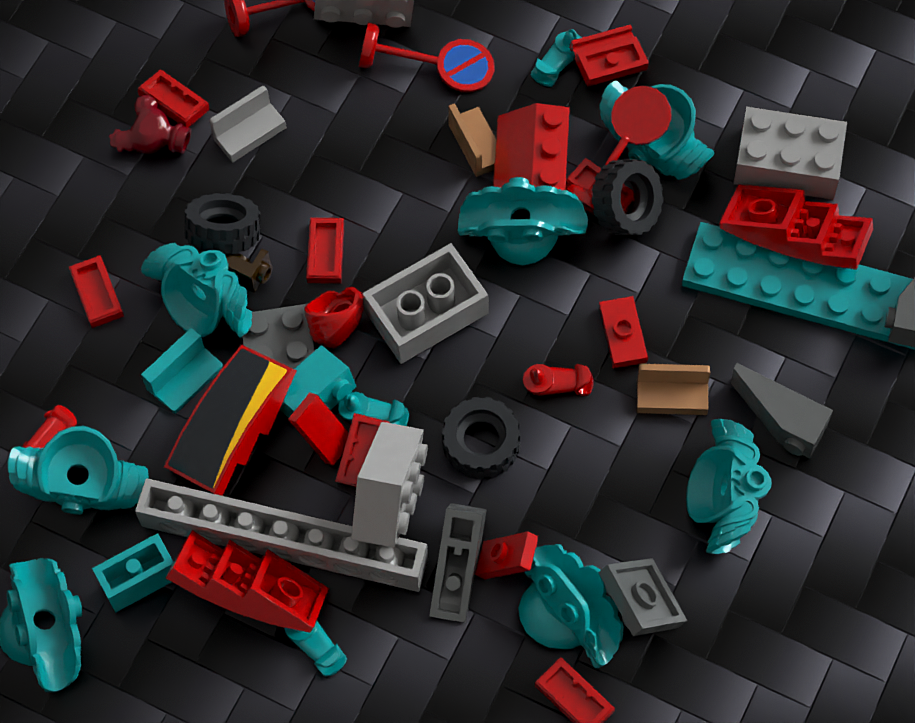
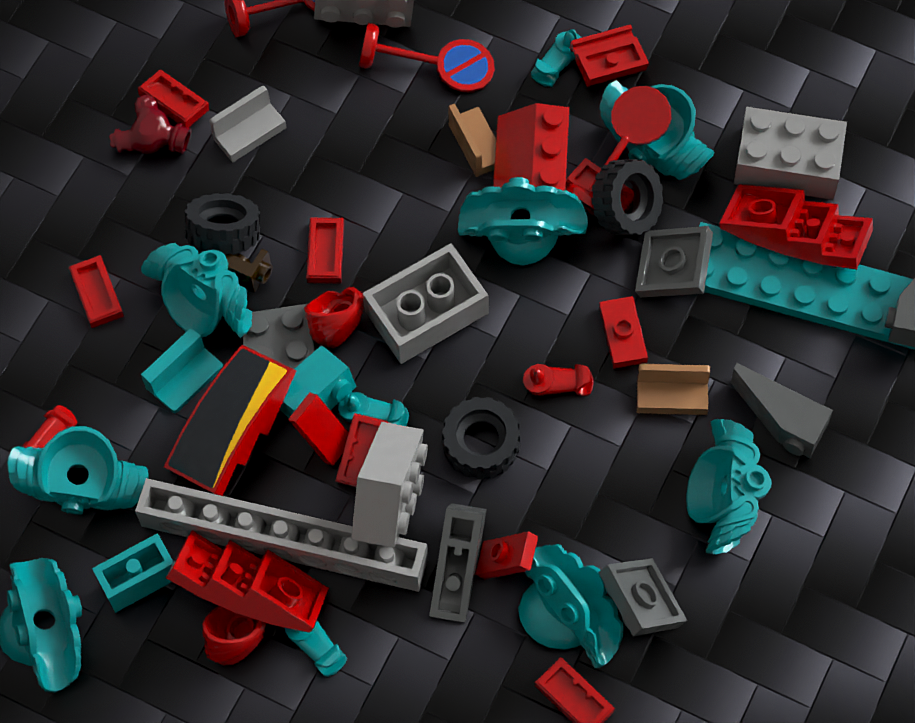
(230, 635): none -> red hair
(674, 262): none -> dark grey plate

